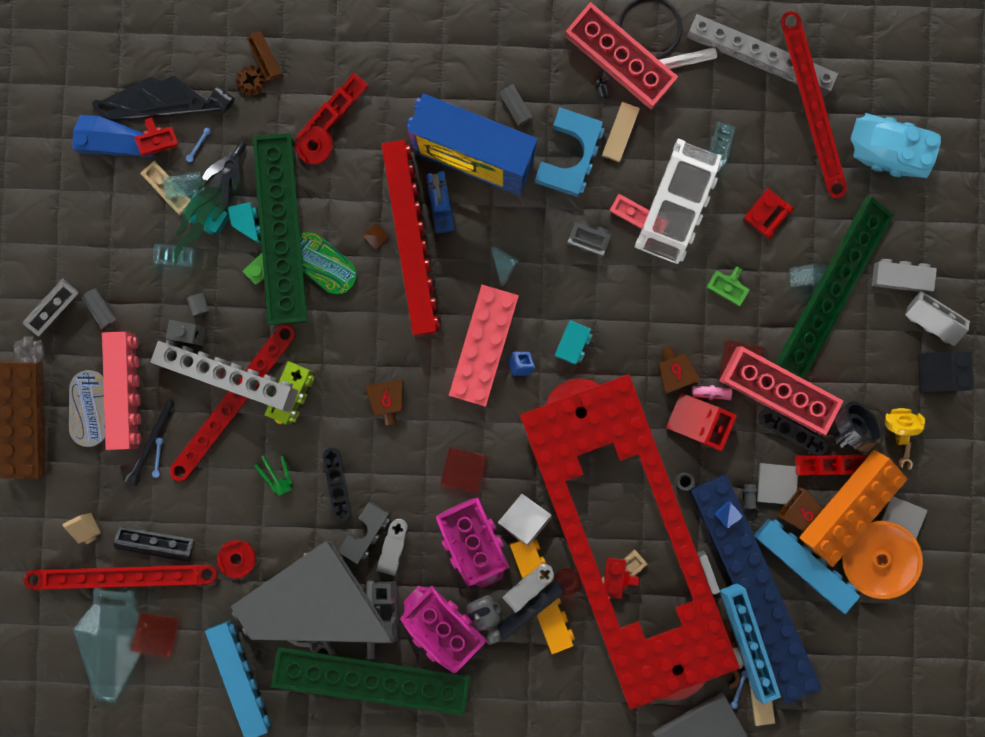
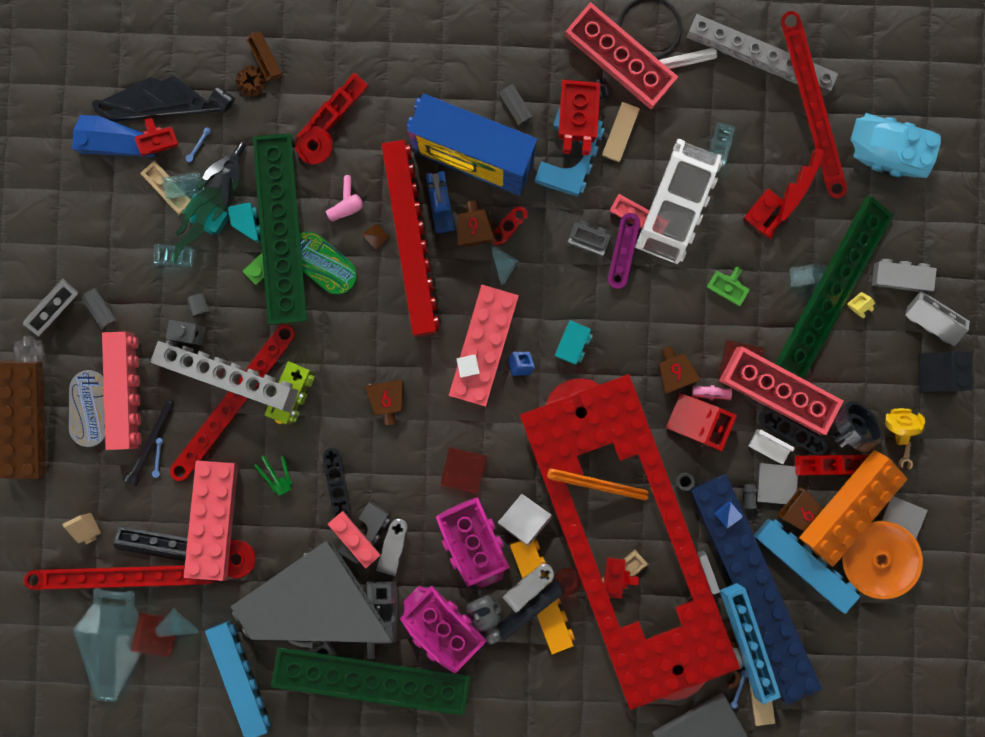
(175, 624): none -> clear light blue slope
(211, 520): none -> coral brick
(348, 205): none -> bright pink piece
(354, 539): none -> coral plate
(468, 366): none -> white tile
(474, 226): none -> reddish brown torso
(512, 217): none -> red piece
(578, 114): none -> red tile
(597, 484): none -> orange axle
(624, 250): none -> magenta plate
(770, 446): none -> white panel
(795, 192): none -> red slope
(861, 304): none -> light yellow tile

